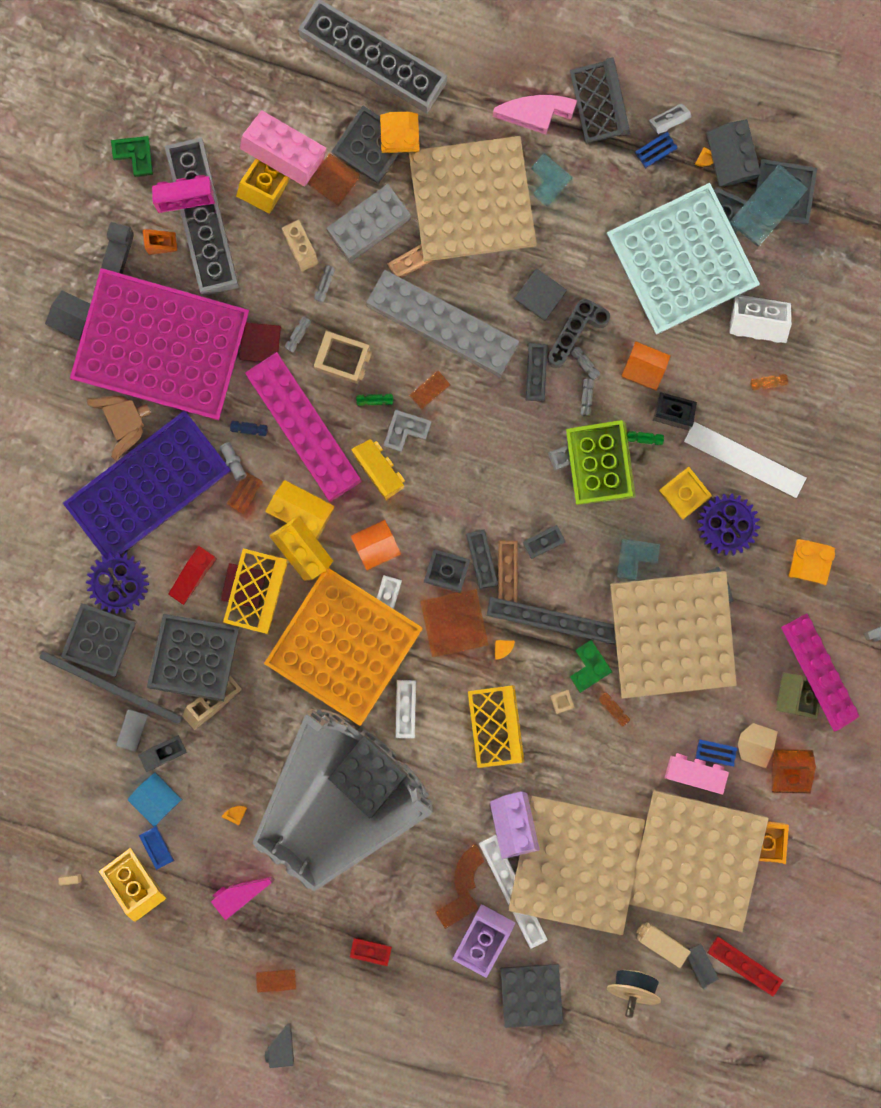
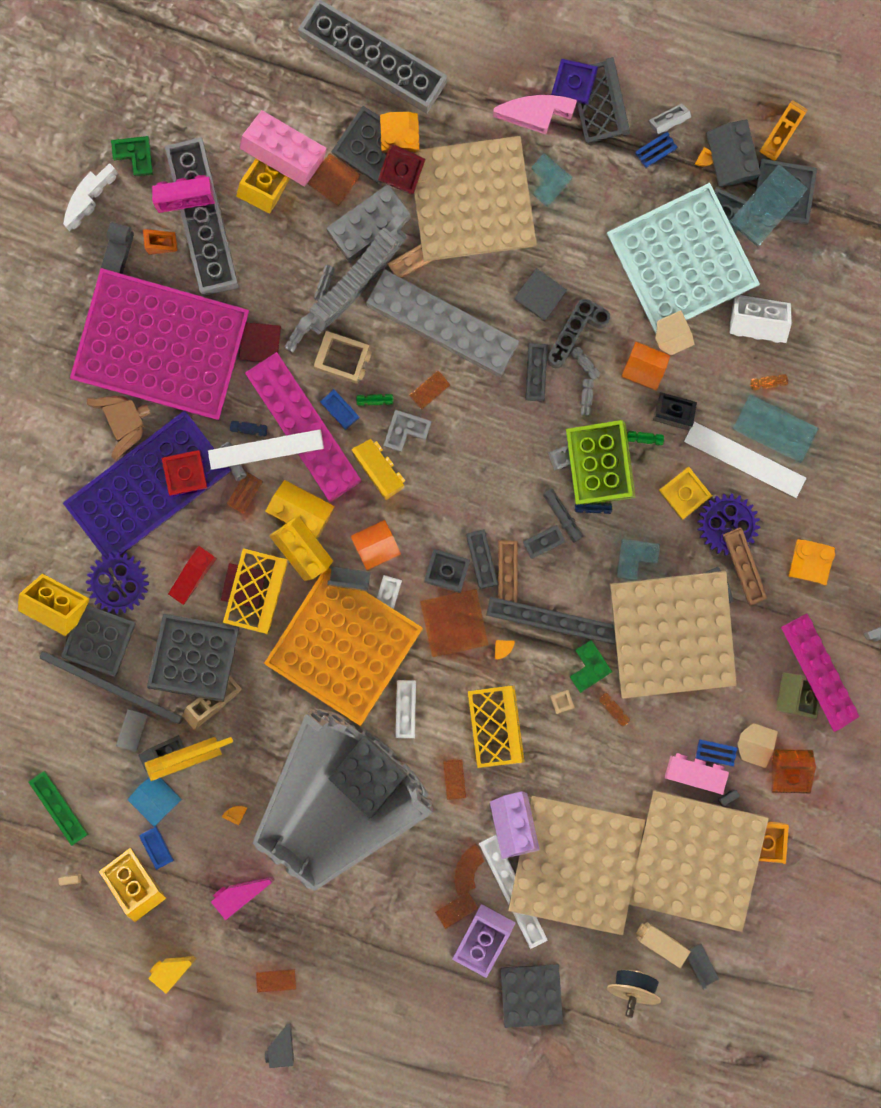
(52, 604): none -> yellow slope
(58, 808): none -> green plate
(68, 315): dark grey slope -> none
(81, 201): none -> white slope
(168, 972): none -> yellow slope
(184, 473): none -> red plate
(185, 757): none -> yellow fence
(266, 449): none -> white tile
(300, 245): tan window -> none
(339, 409): none -> blue tile
(349, 579): none -> dark grey panel
(357, 279): none -> light grey gear
(370, 951): red plate -> none
(401, 169): none -> dark red tile
(454, 779): none -> clear orange tile
(565, 519): none -> dark grey pin
(575, 80): none -> dark purple tile
(606, 508): none -> dark blue axle
(673, 333): none -> tan slope
(728, 797): none -> dark grey tile
(745, 566): none -> medium nougat tile
(745, 966): red plate -> none
(775, 428): none -> clear light blue plate
(783, 130): none -> light orange slope

